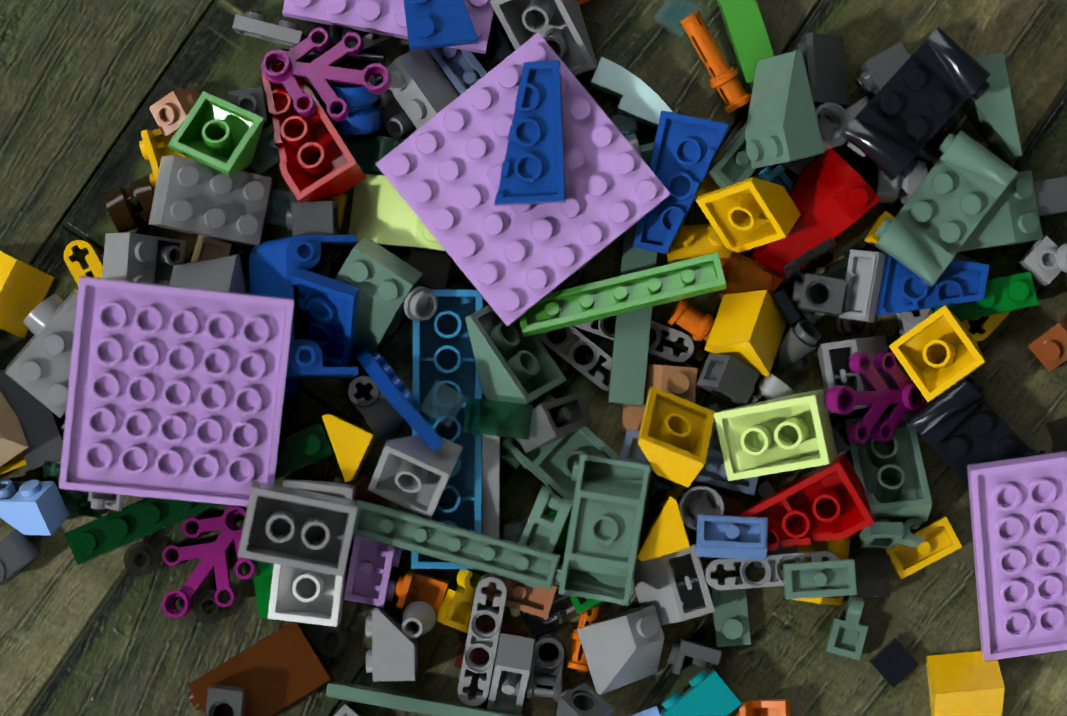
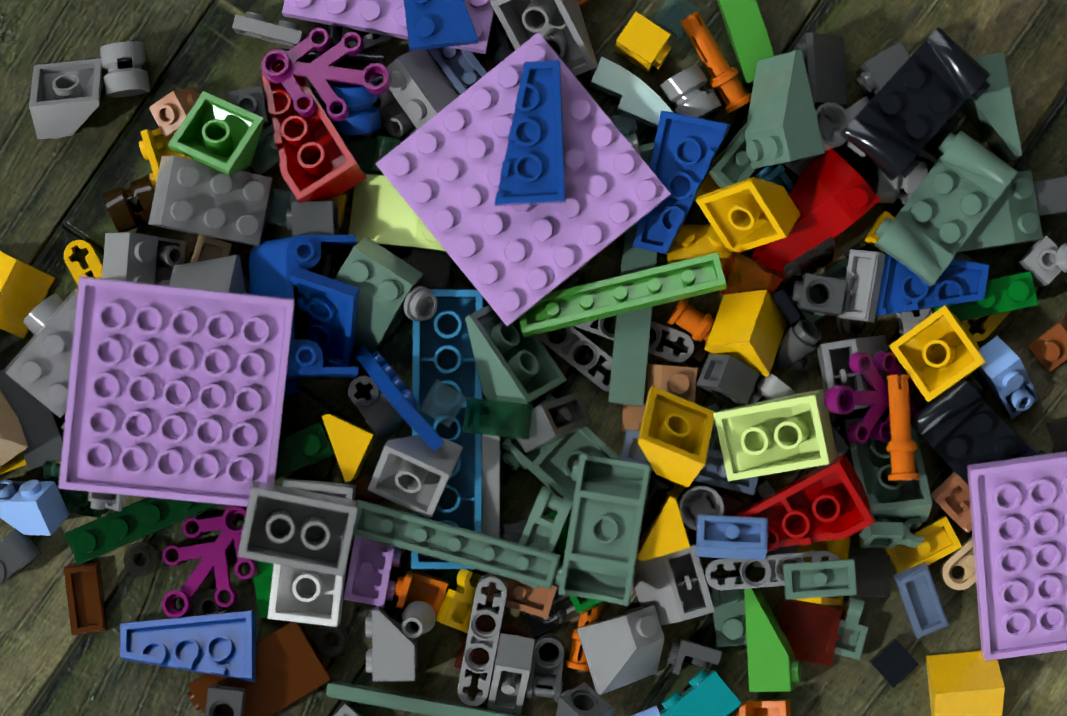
(64, 96): none -> light grey slope
(85, 598): none -> reddish brown tile
(125, 81): none -> light grey wheel
(201, 644): none -> wing
(643, 43): none -> yellow brick
(690, 94): none -> light grey wheel
(768, 650): none -> bright green slope
(810, 630): none -> clear red piece
(901, 445): none -> orange pin
(921, 600): none -> sand blue tile
(955, 500): none -> nougat bracket
(965, 559): none -> tan plate
(1006, 378): none -> light blue slope

